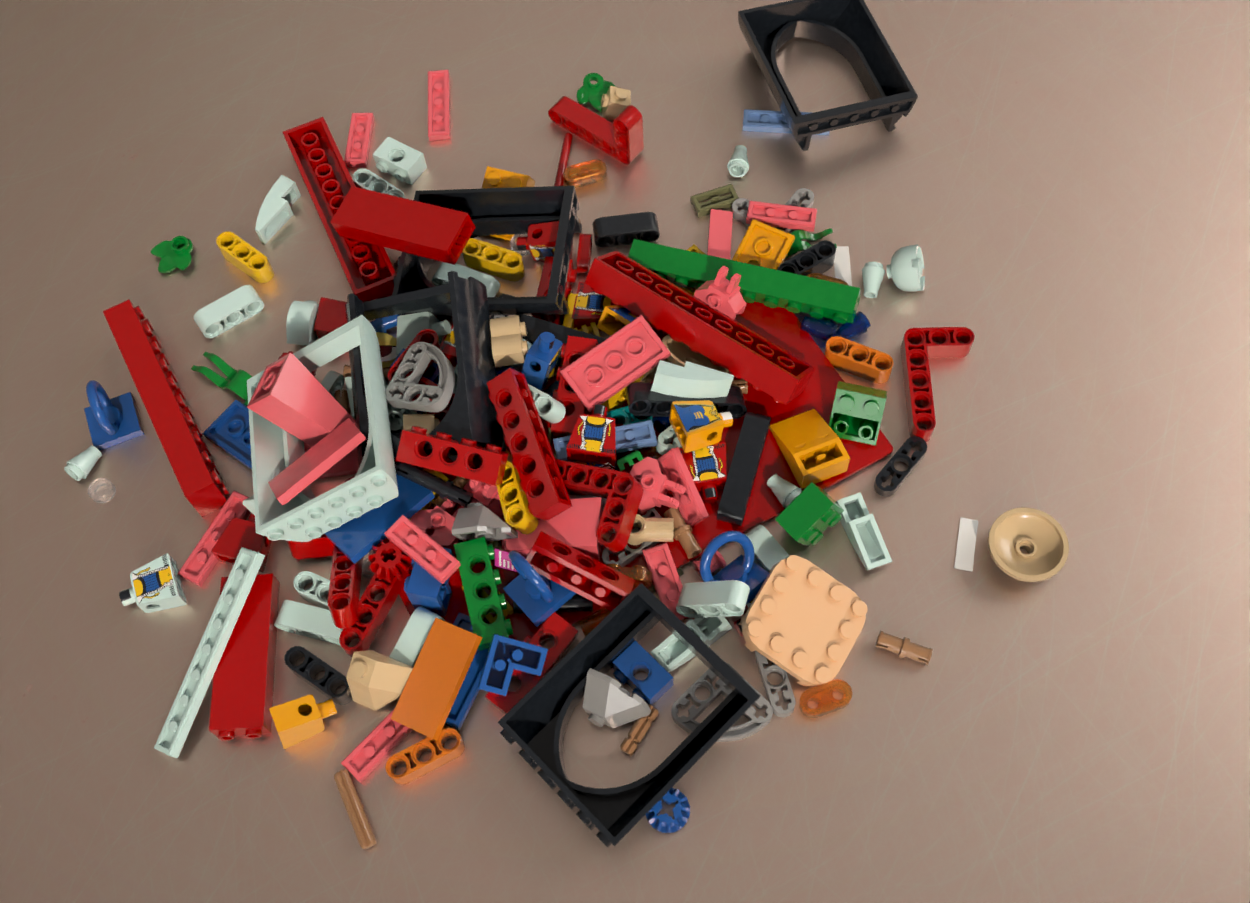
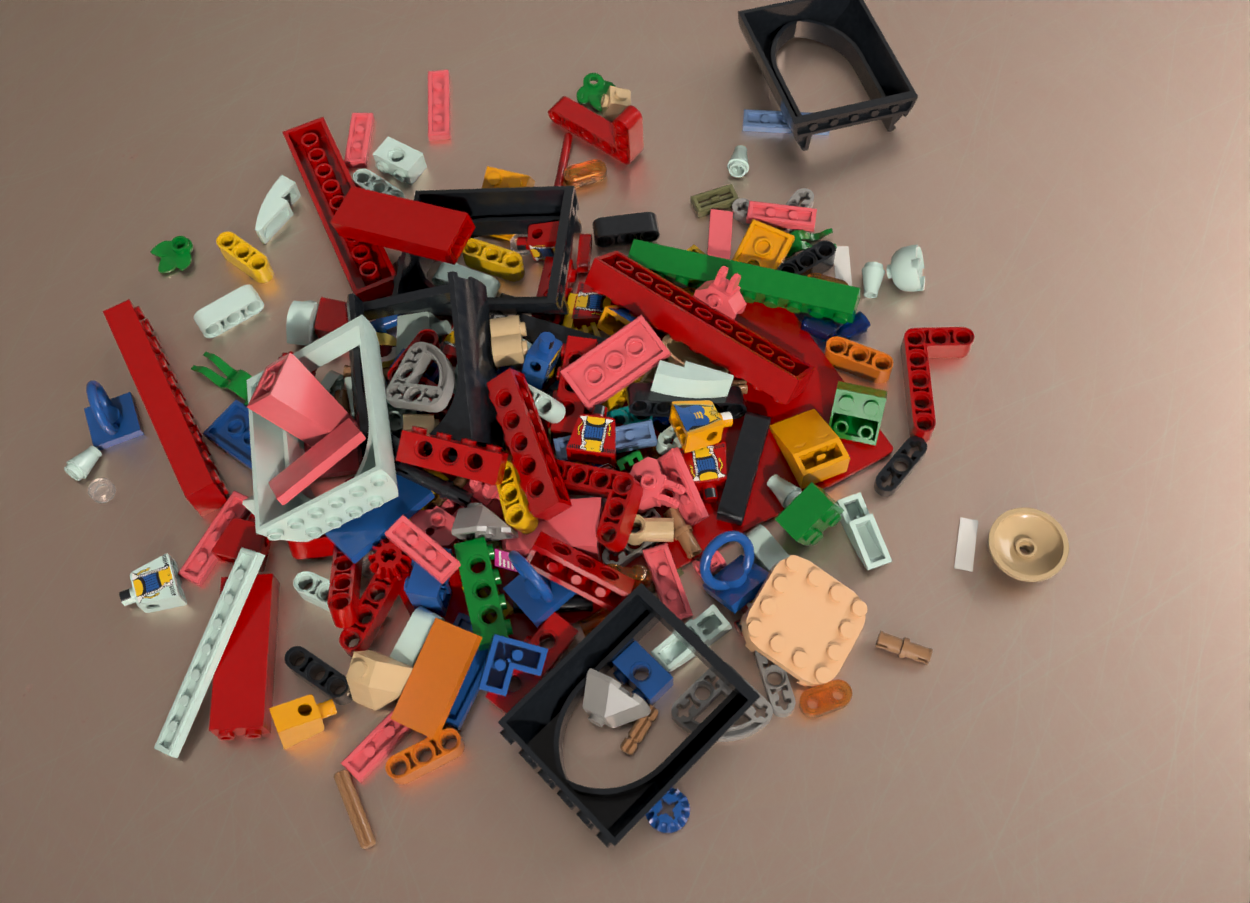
(307, 621): light aqua beam -> none
(713, 599): light aqua beam -> none

